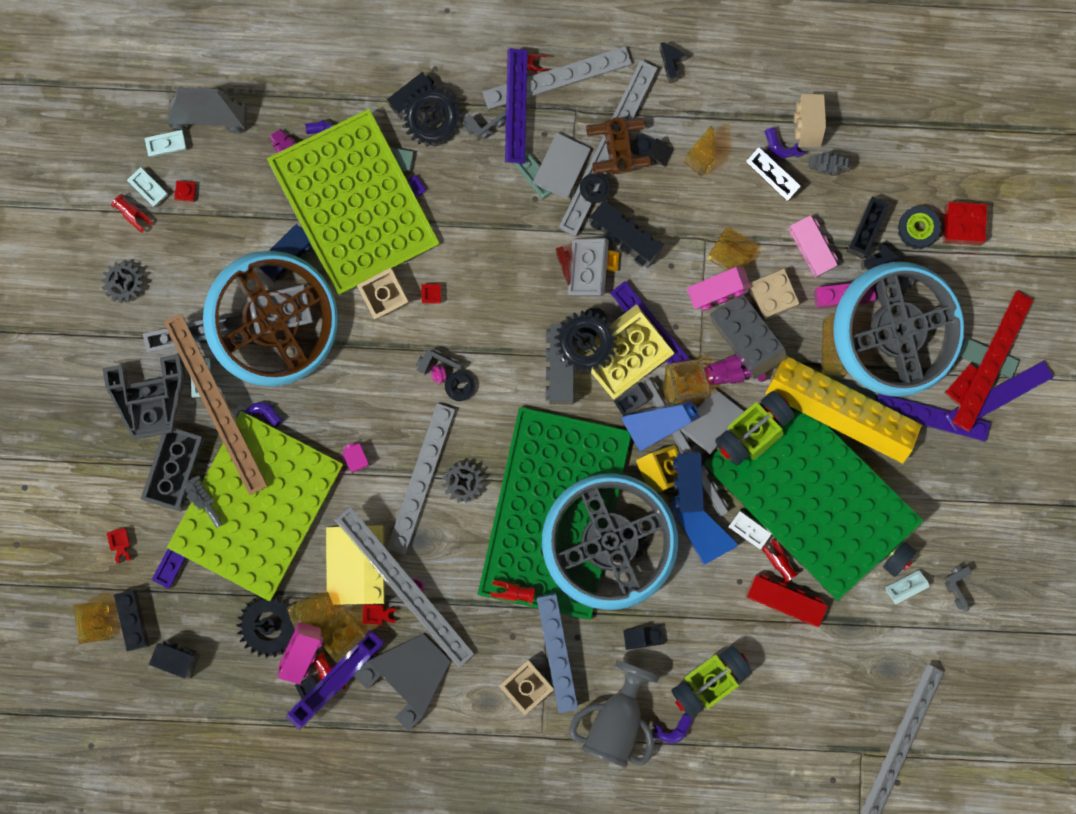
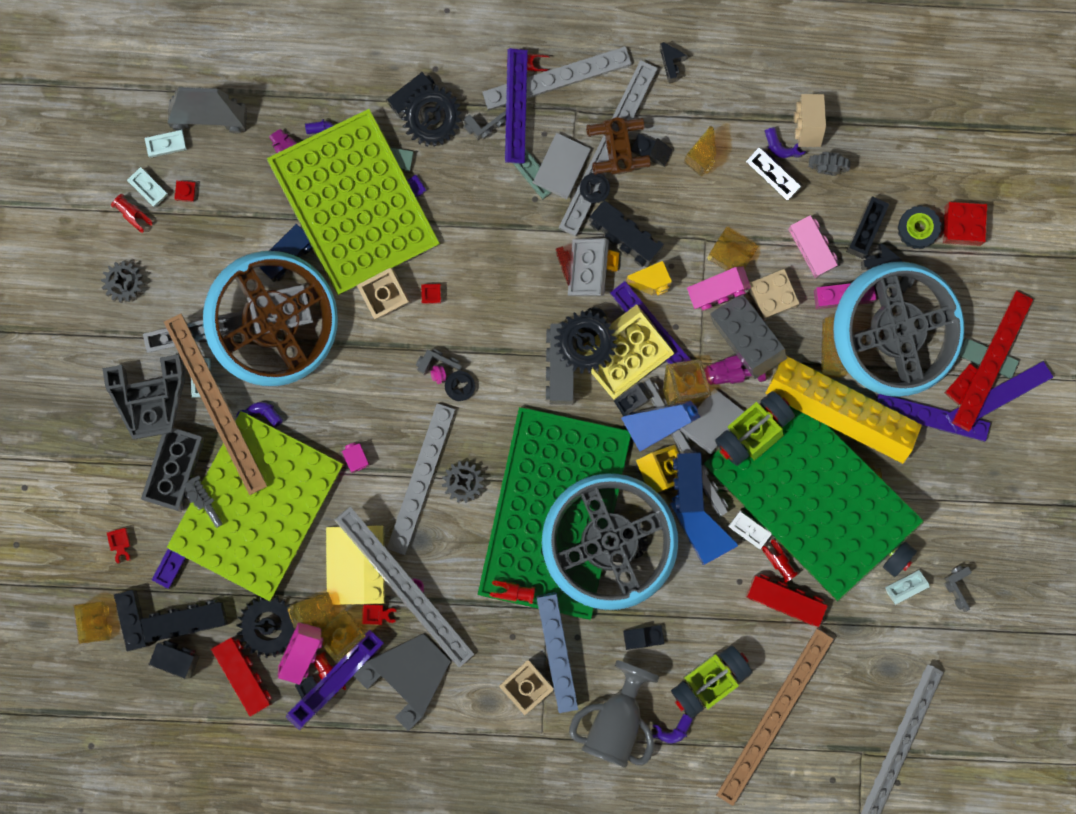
(184, 622): none -> black wedge
(241, 676): none -> red brick
(651, 279): none -> yellow slope
(774, 717): none -> medium nougat plate

